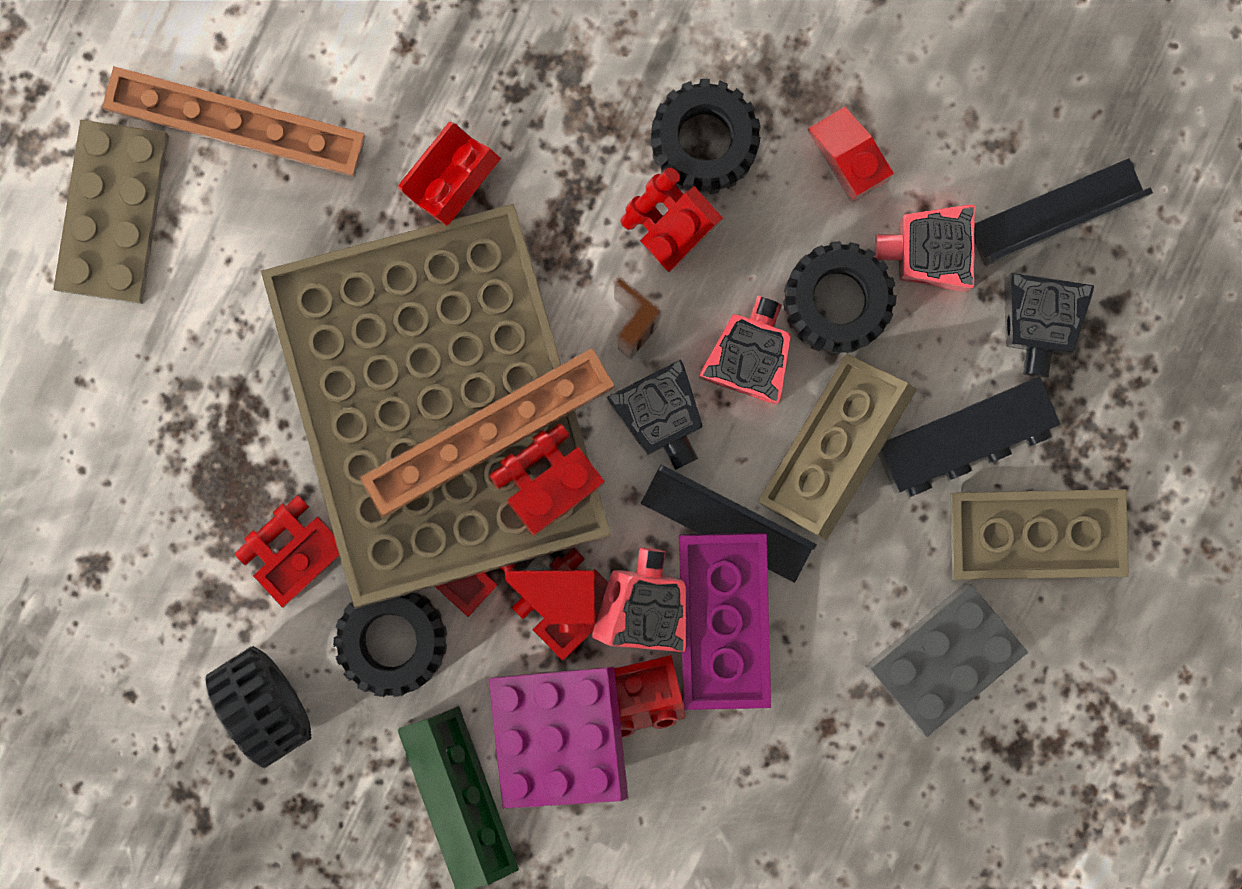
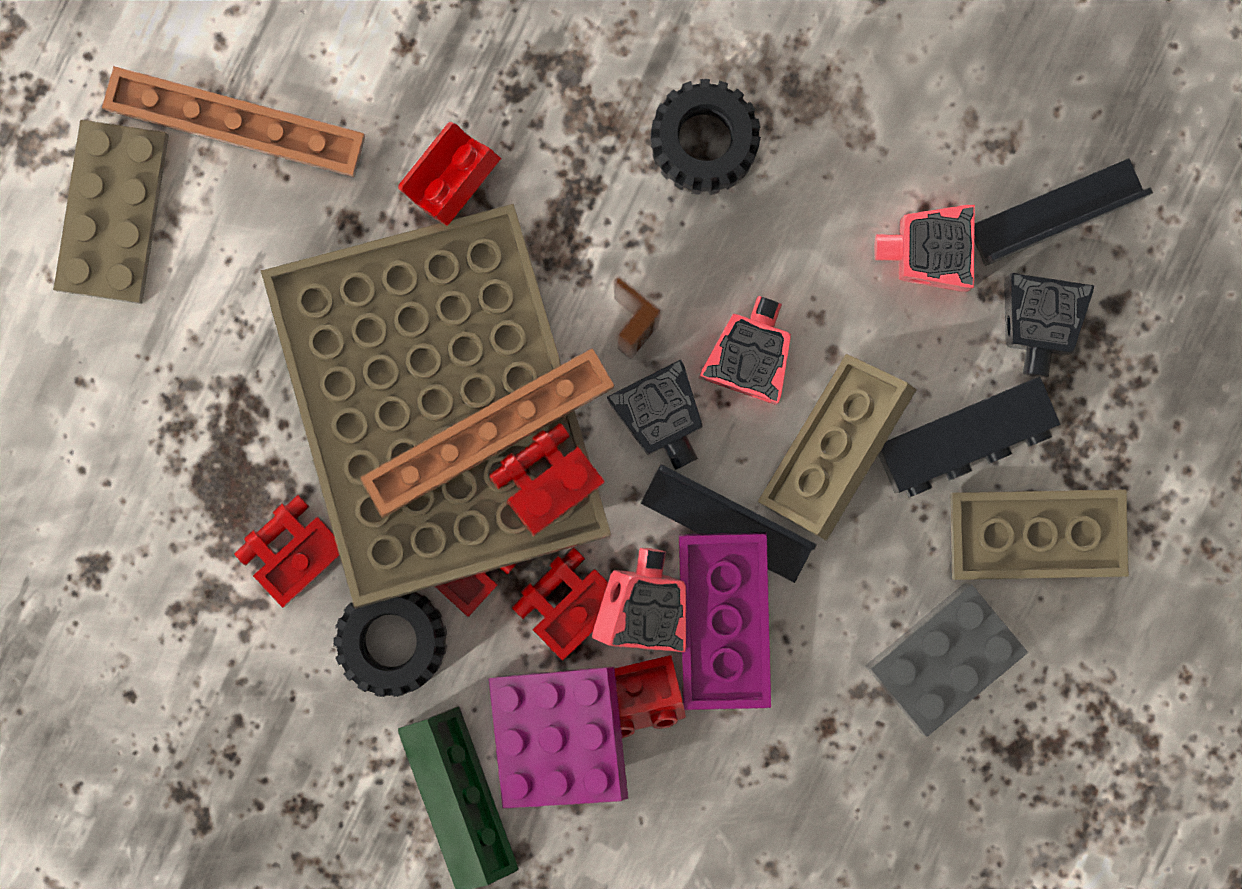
(258, 707): black tyre -> none
(558, 595): red slope -> none
(681, 227): red plate -> none
(851, 154): red slope -> none
(861, 267): black tyre -> none

